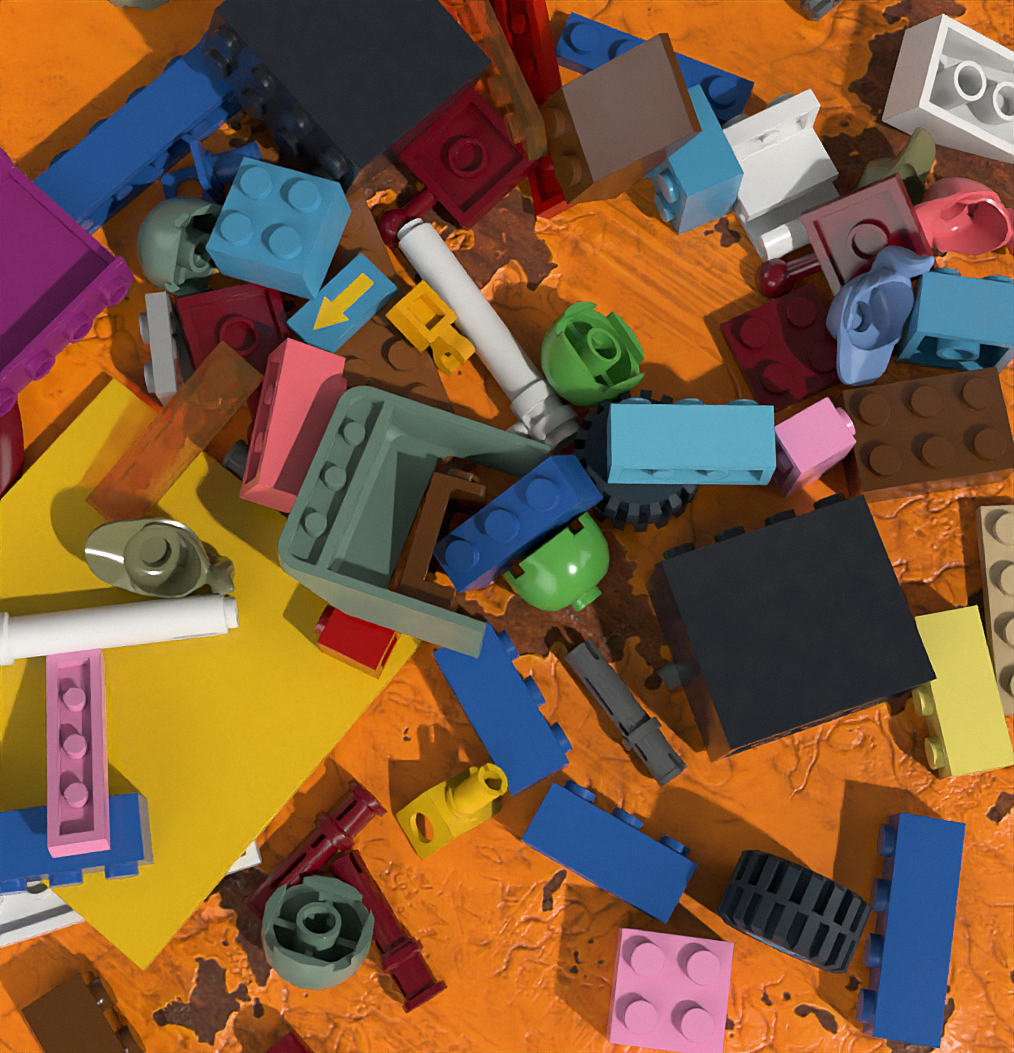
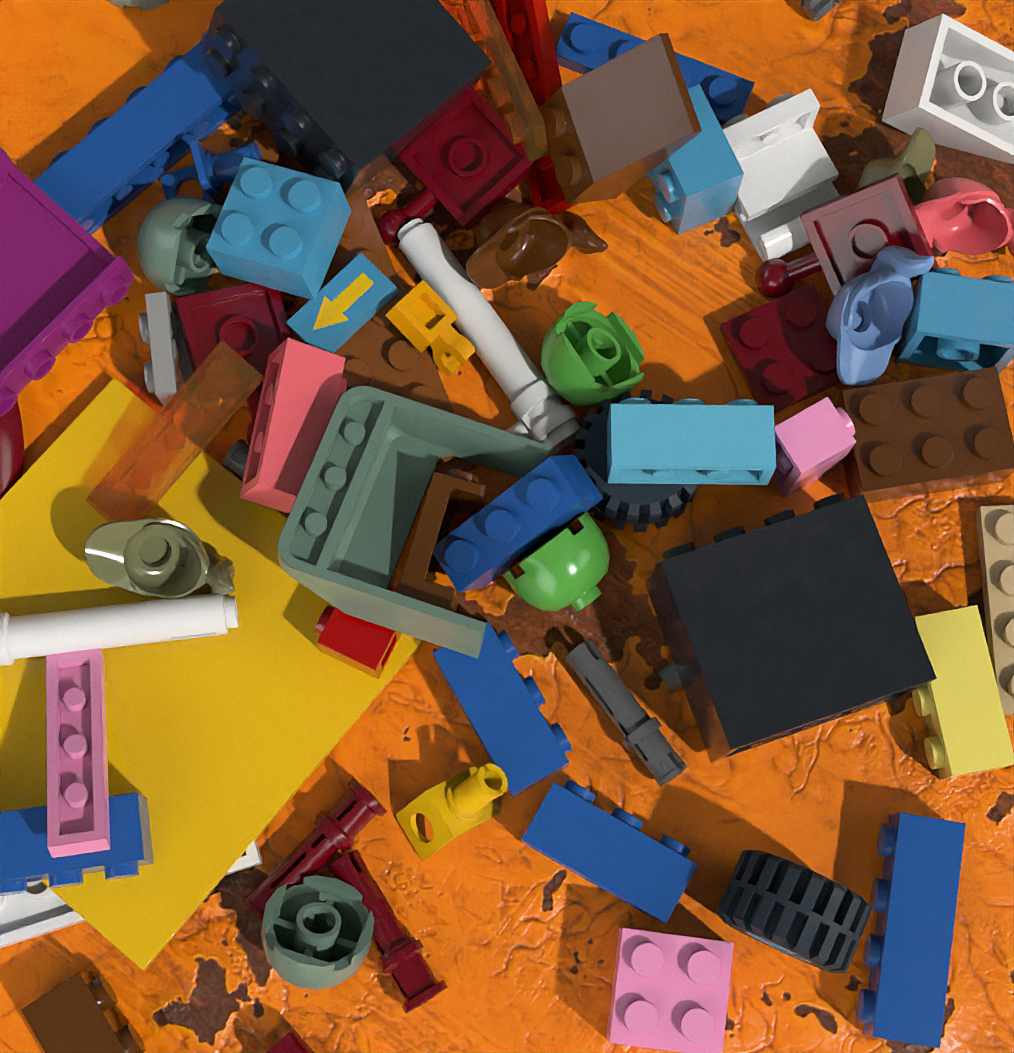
(525, 241): none -> reddish brown hair

